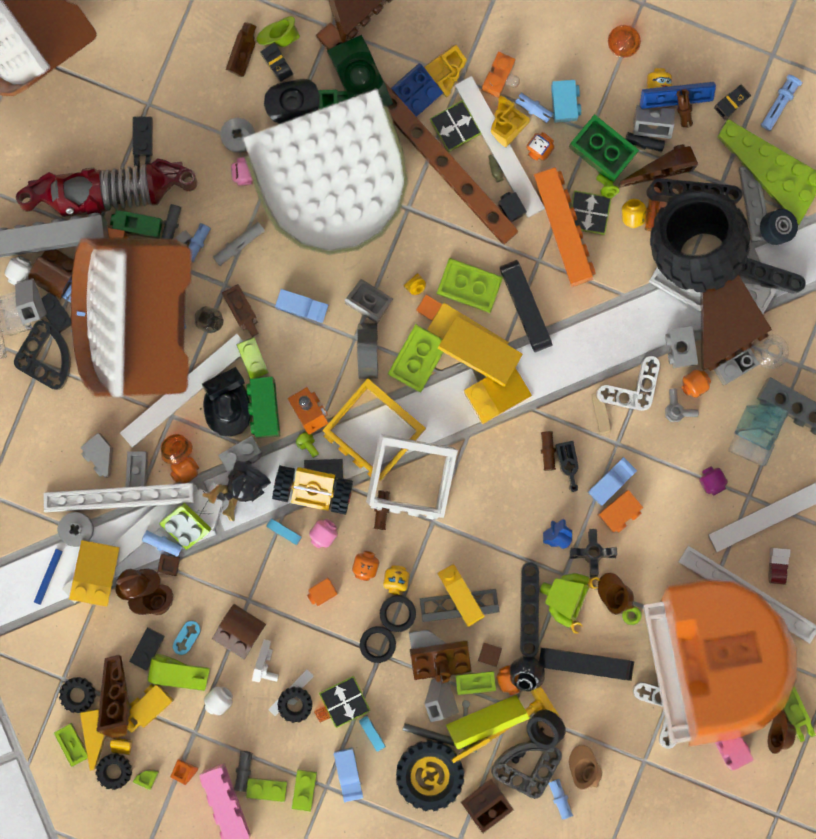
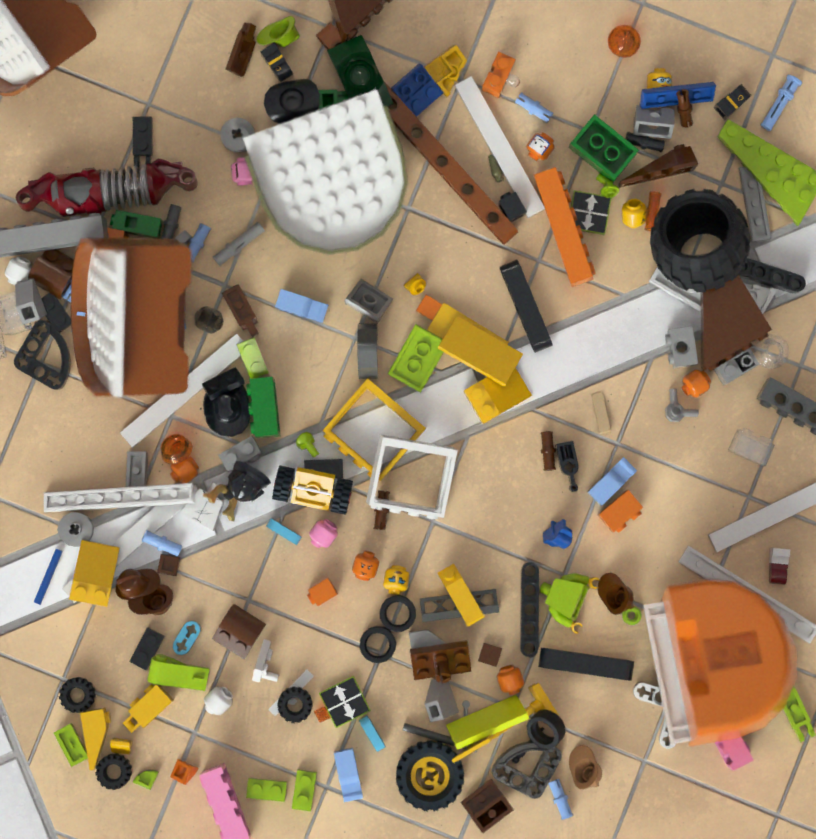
(100, 453): light grey slope -> none
(114, 700): reddish brown wedge -> none
(185, 526): piece -> none
(243, 771): dark grey pin -> none
(308, 411): orange piece -> none
(455, 126): black tile -> none
(469, 285): lime tile -> none
(475, 683): lime plate -> none
(507, 122): yellow slope -> none
(530, 673): black plant -> none
(565, 101): medium azure brick -> none
(576, 553): black pin -> none
(634, 396): white beam -> none
(667, 185): black beam -> none
(713, 480): magenta head -> none
(761, 424): clear light blue slope -> none
(778, 226): black wheel -> none
(781, 734): reddish brown piece -> none

